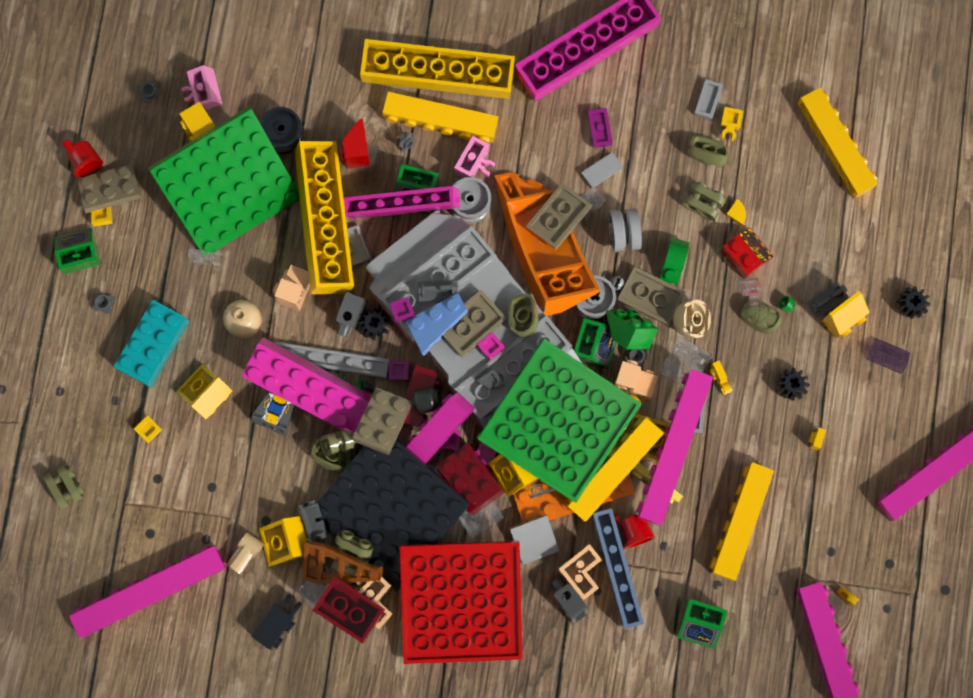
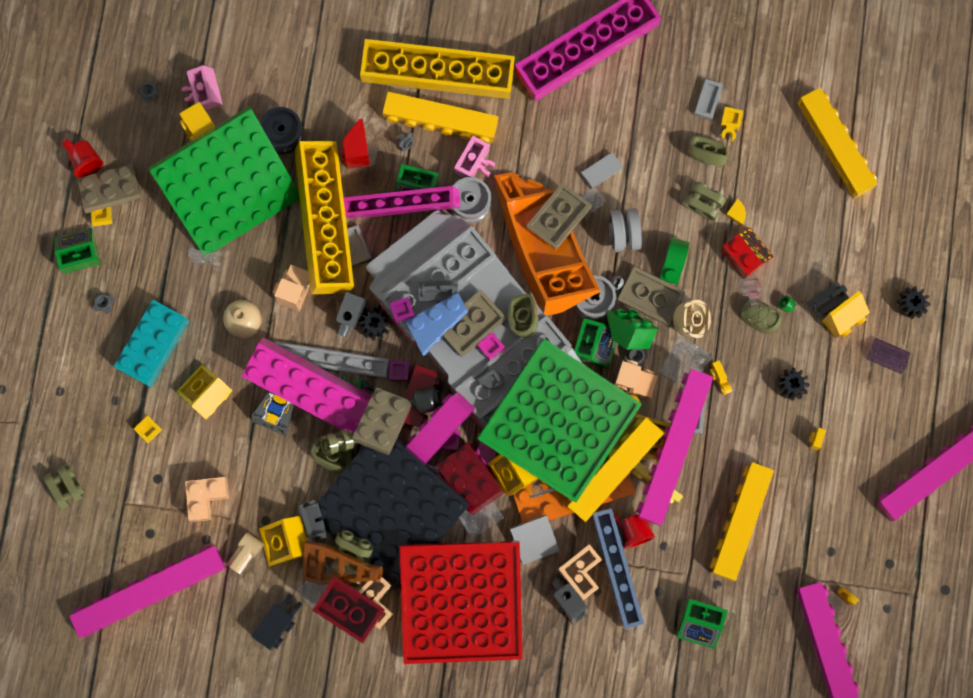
(199, 495): none -> light nougat brick
(600, 128): magenta plate -> none

